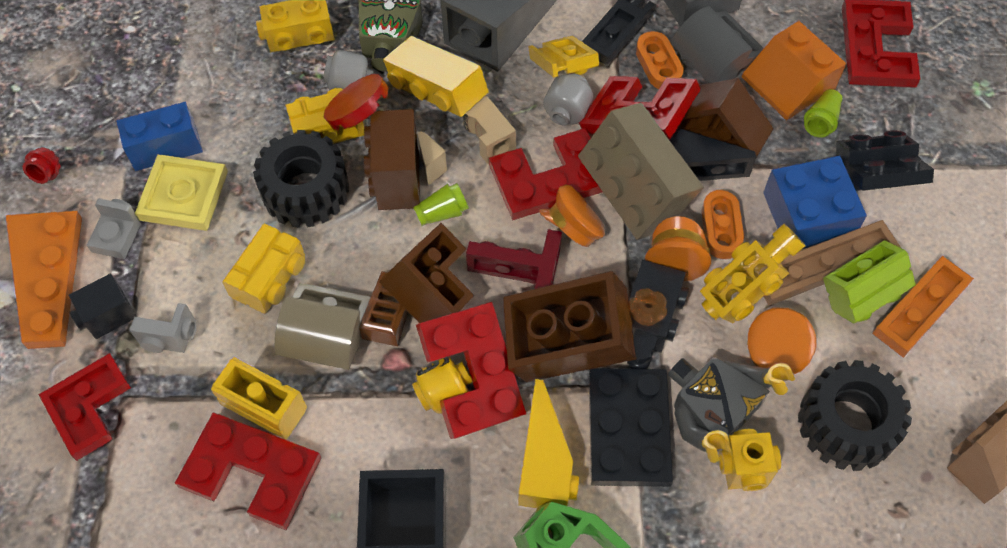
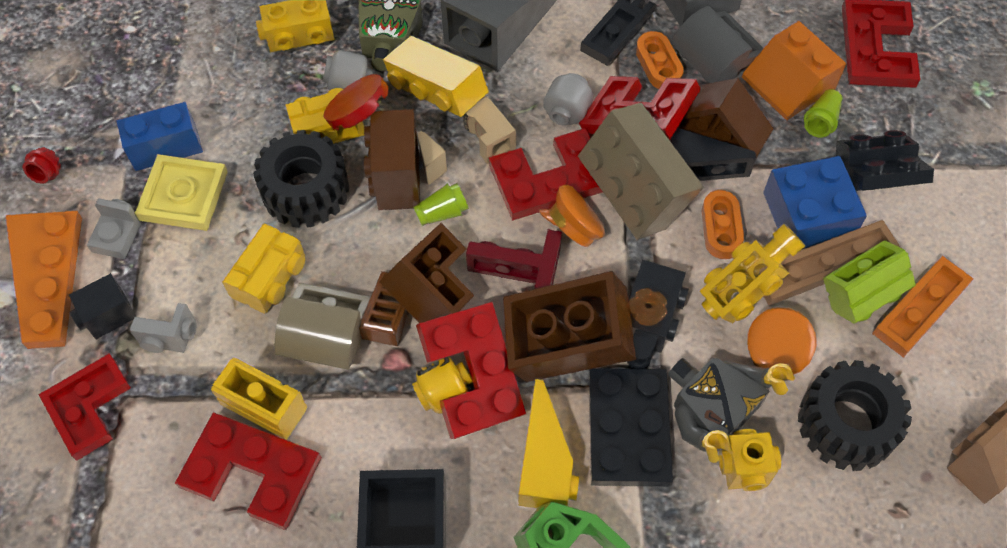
(564, 54): yellow plate -> none
(681, 246): orange piece -> none

